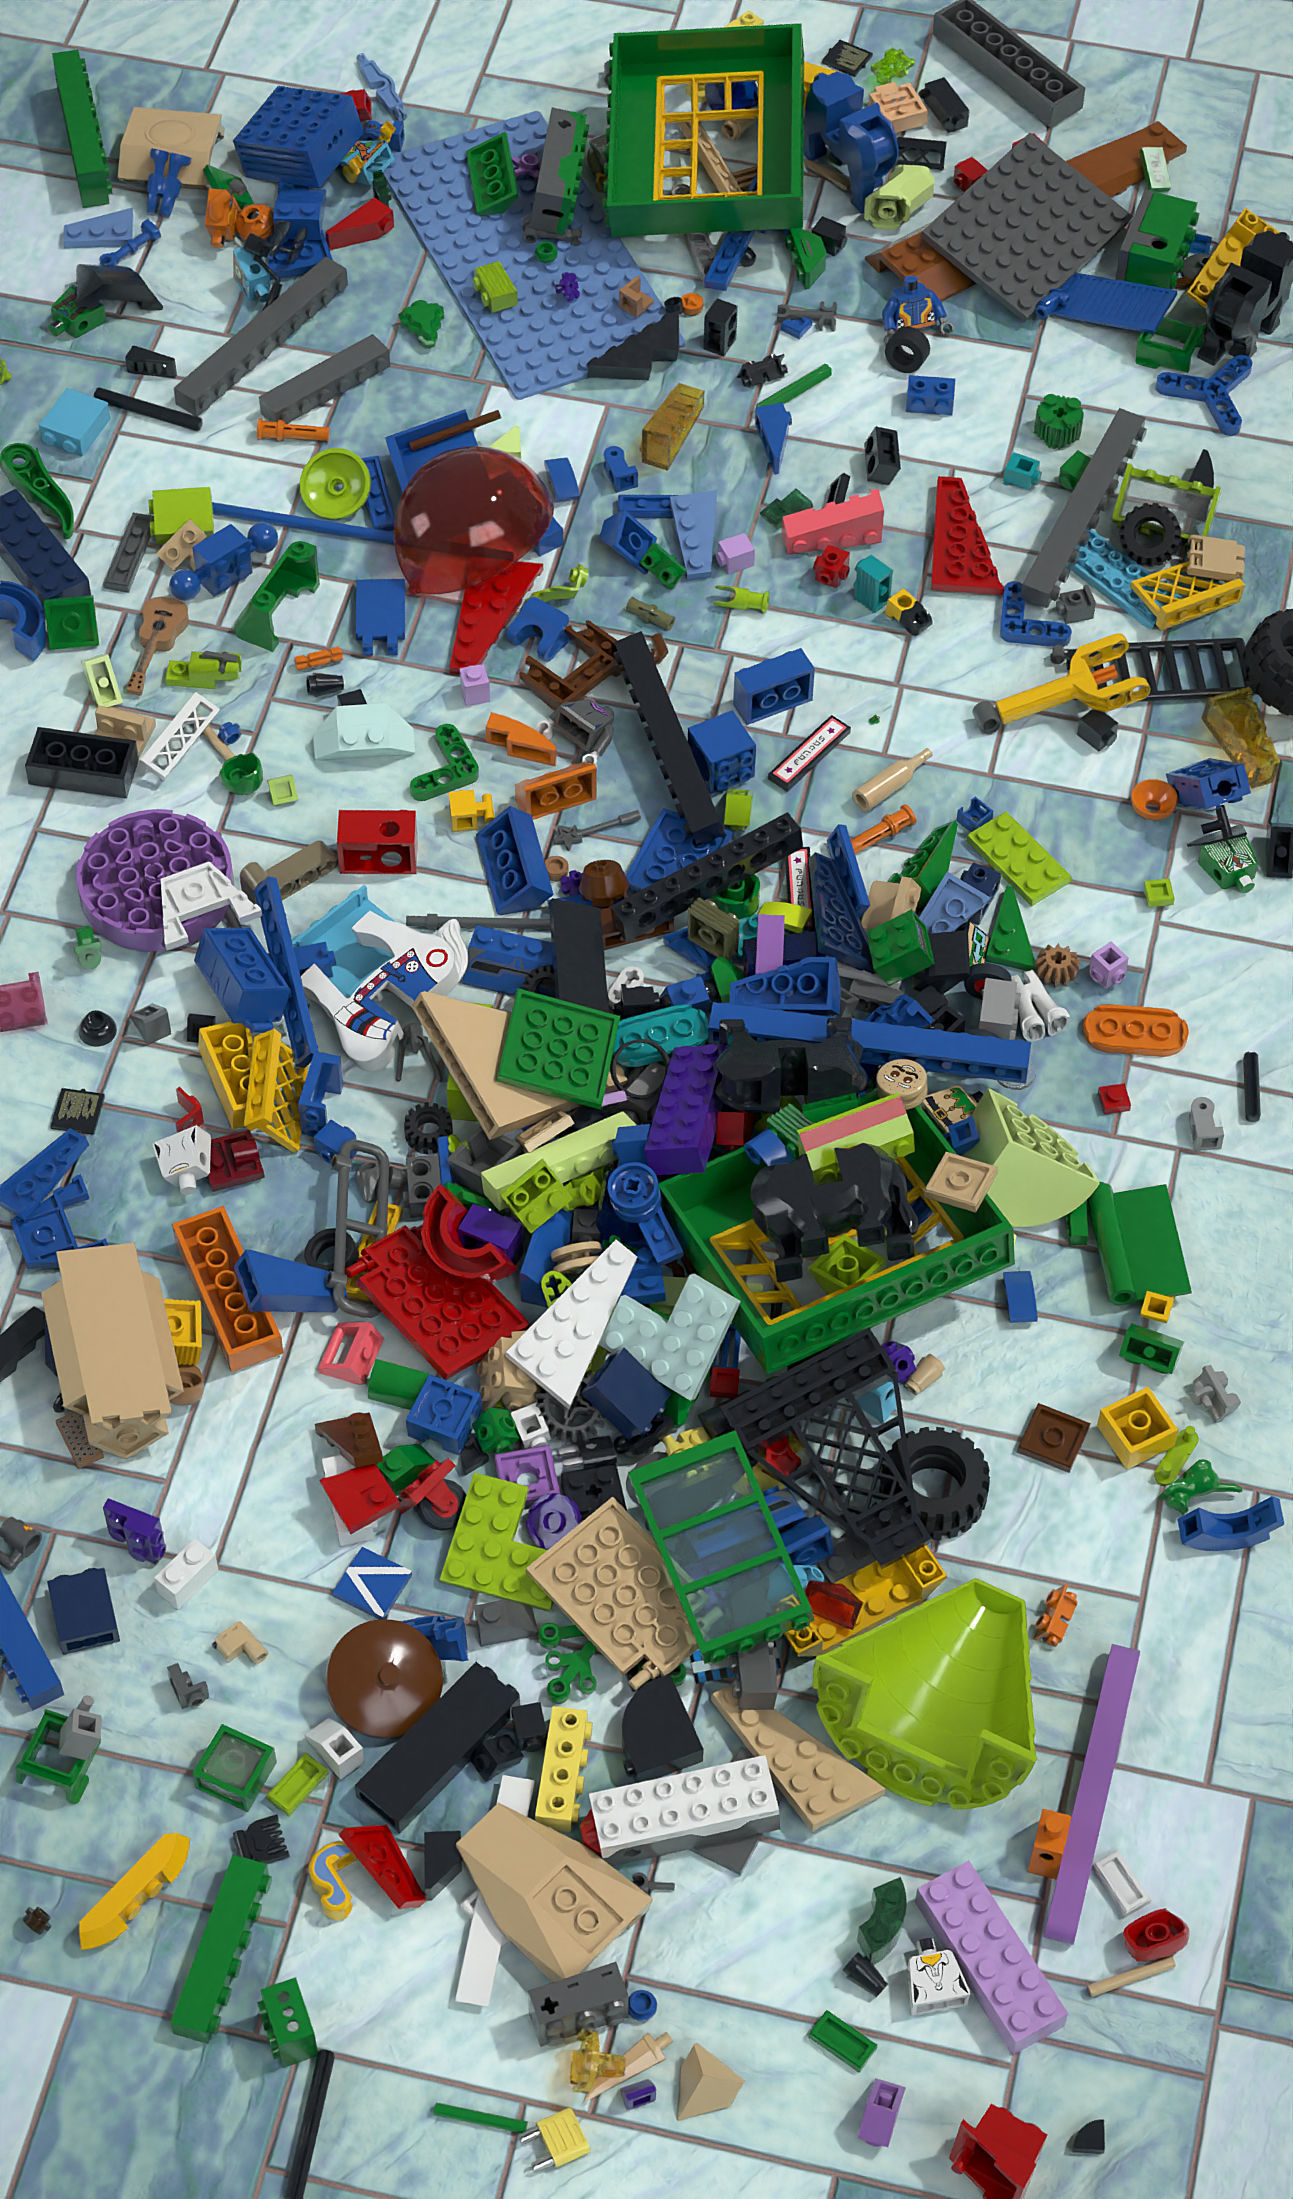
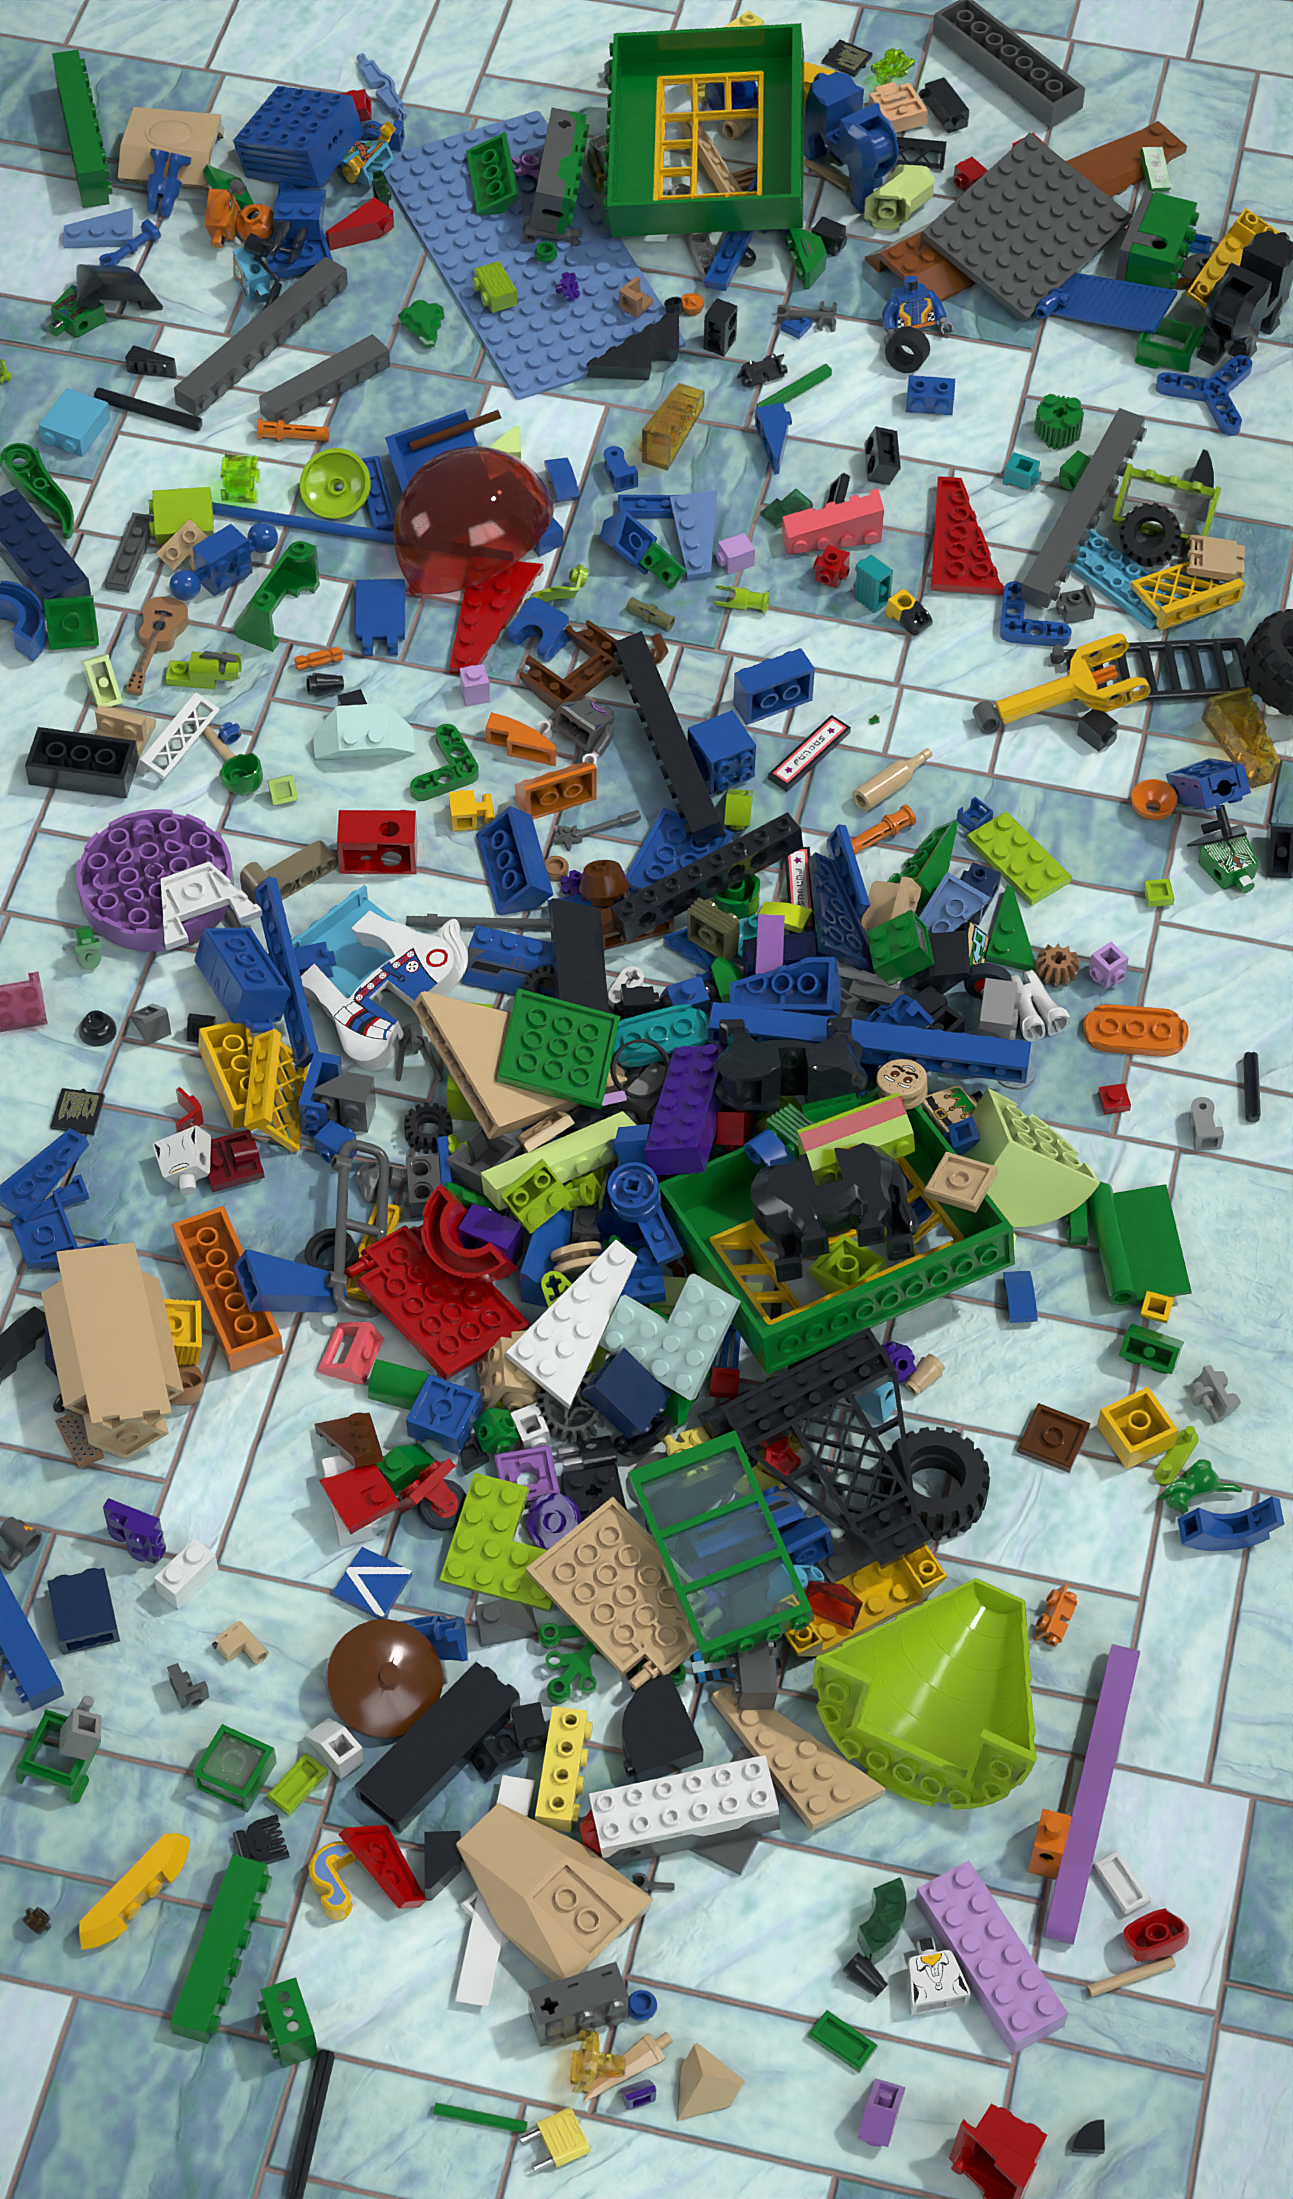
(240, 478): none -> clear neon green brick
(348, 1100): none -> dark grey slope

